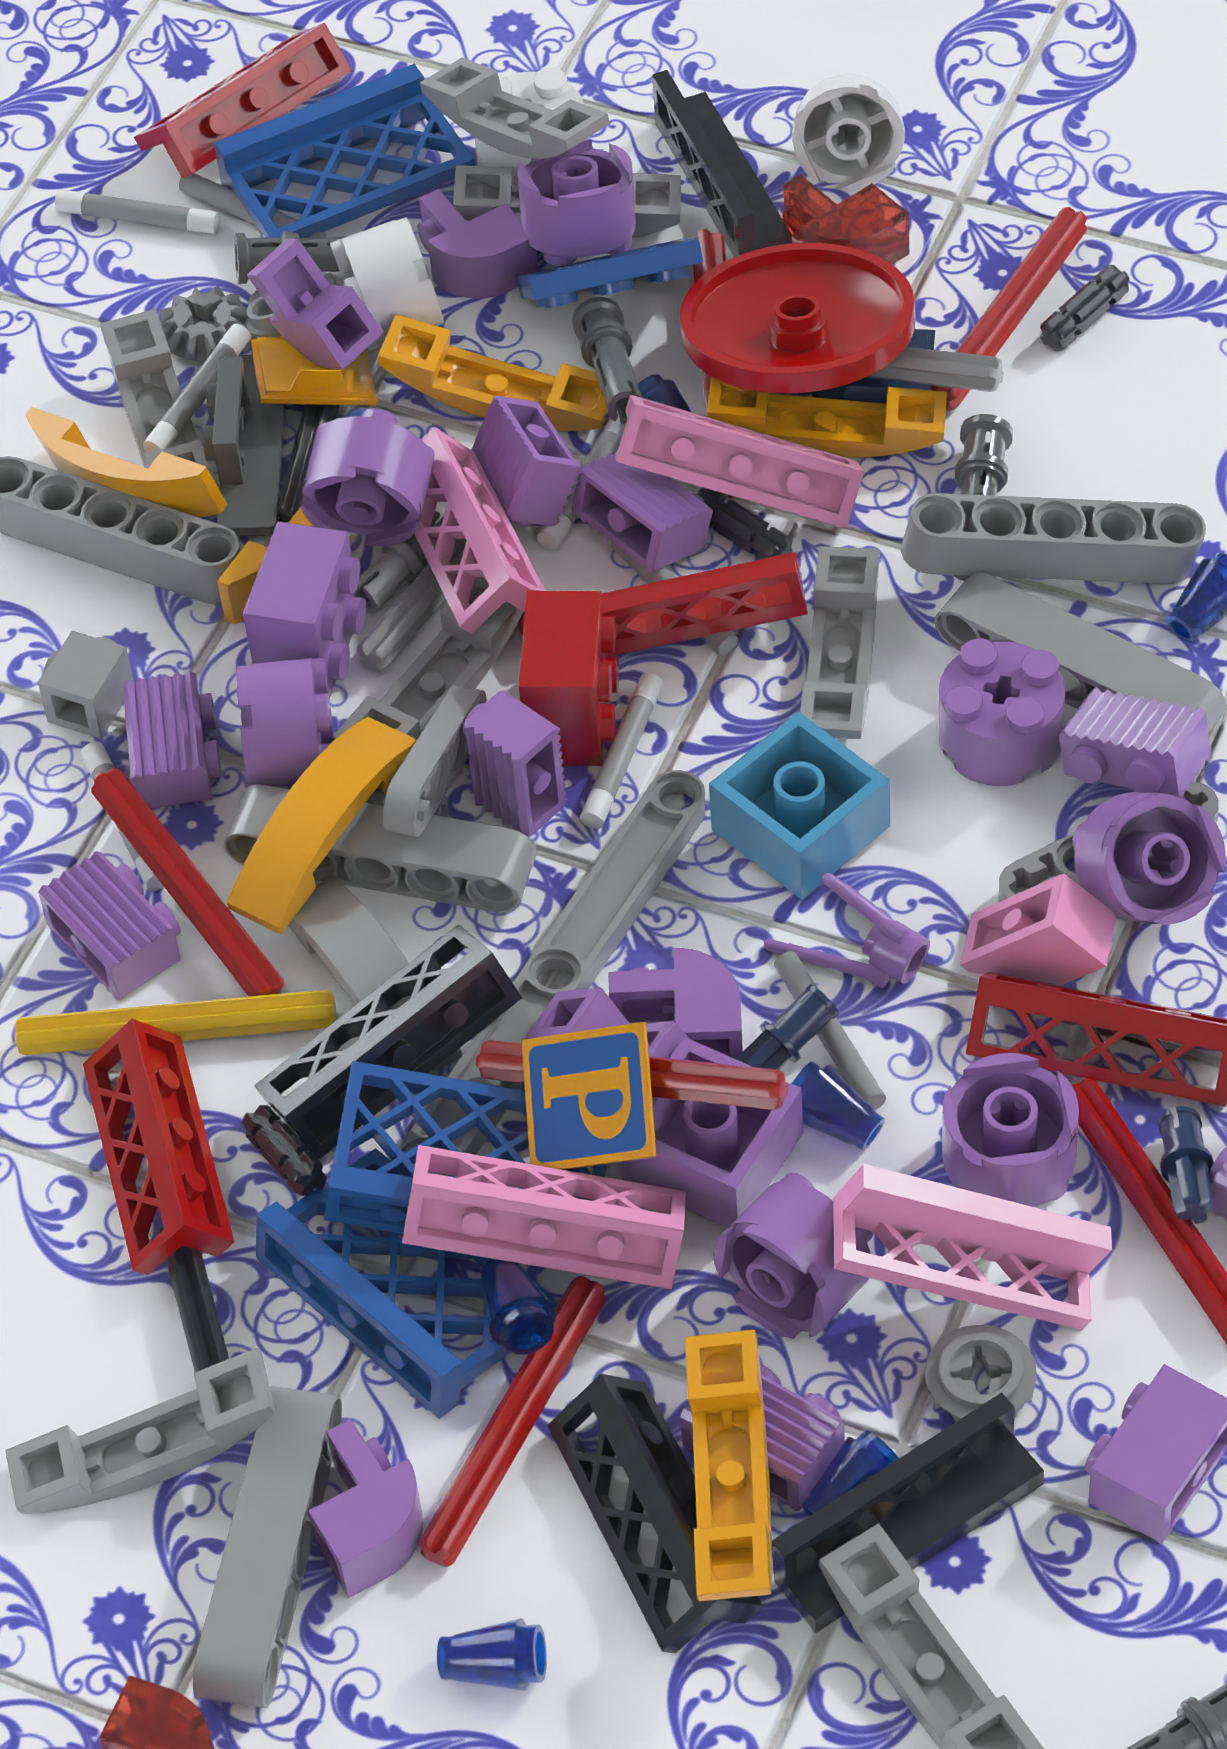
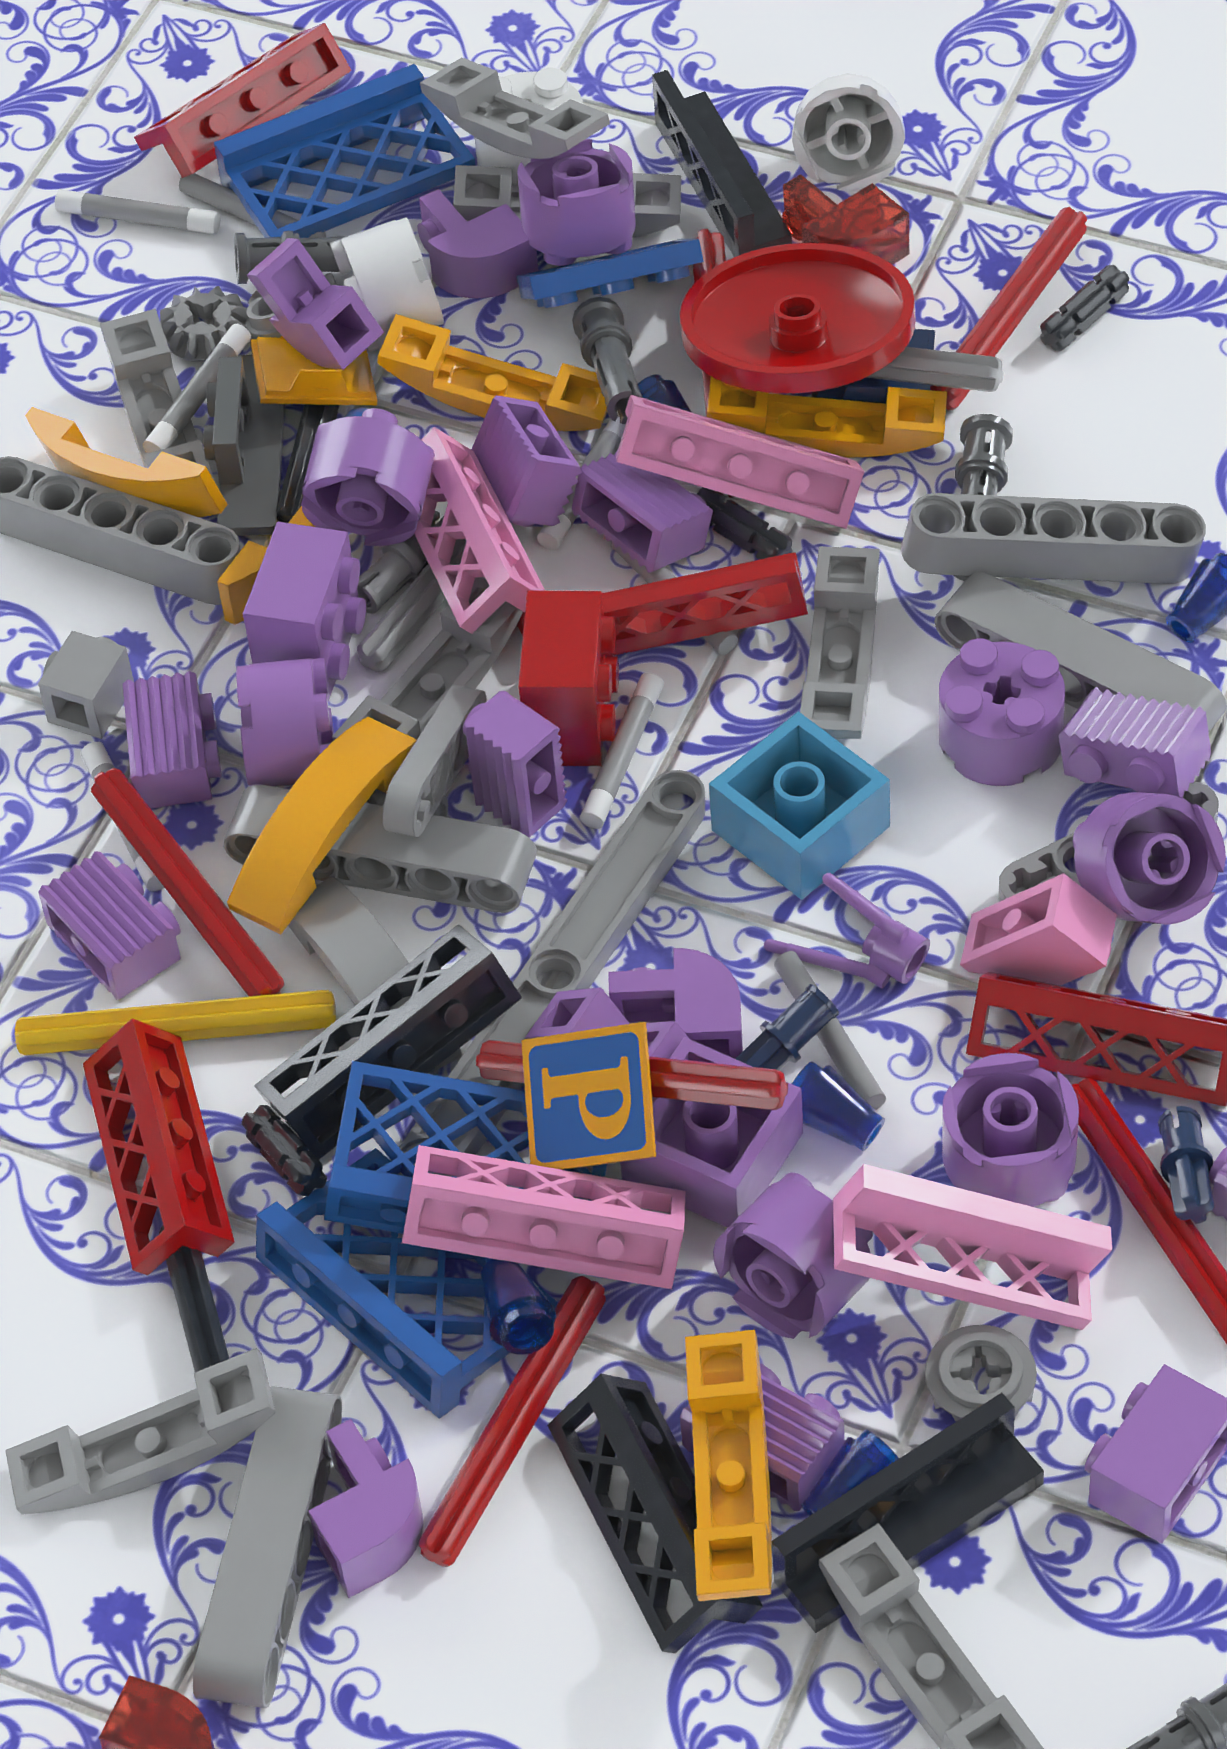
(495, 1655): clear blue cone -> none

